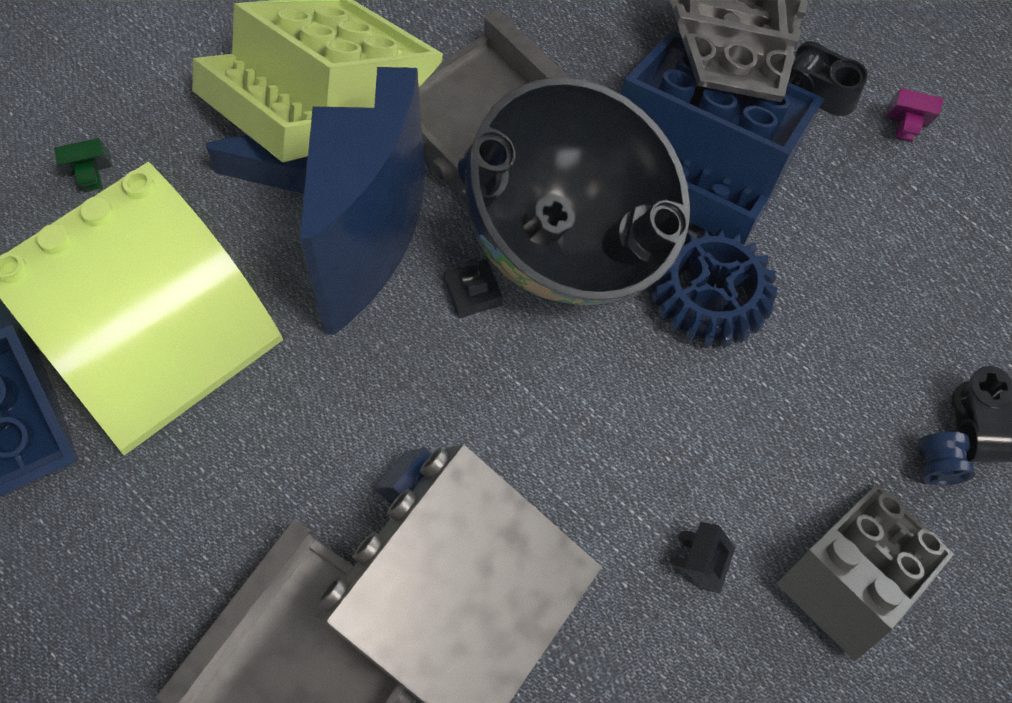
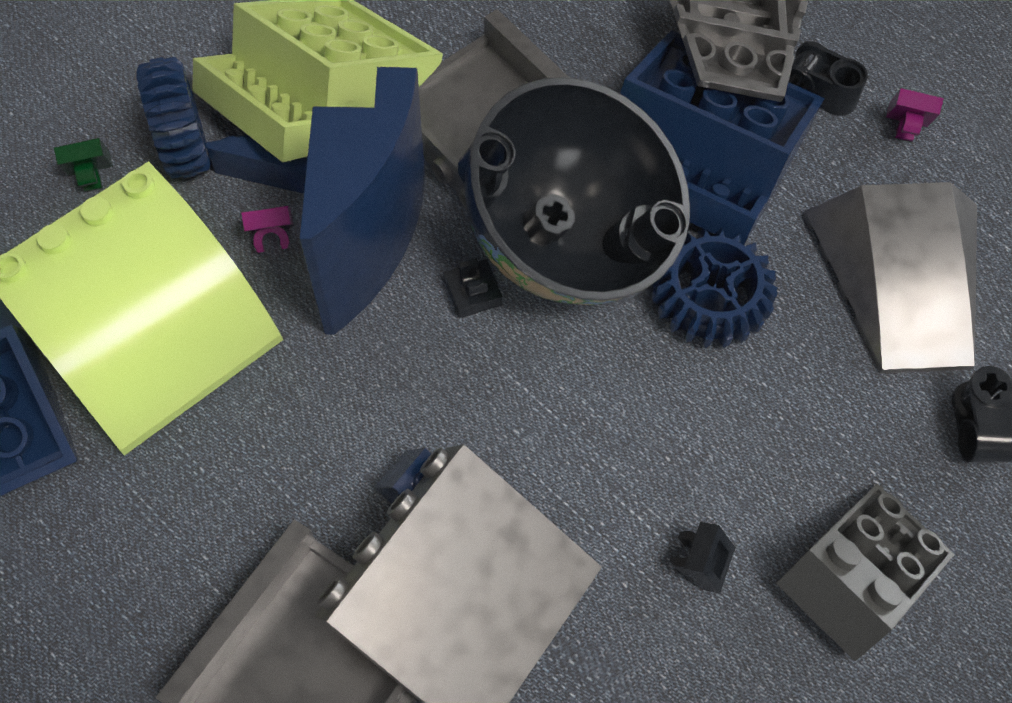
(173, 117): none -> dark blue gear
(266, 222): none -> magenta tile
(906, 270): none -> flat silver wedge
(946, 458): dark blue wheel -> none

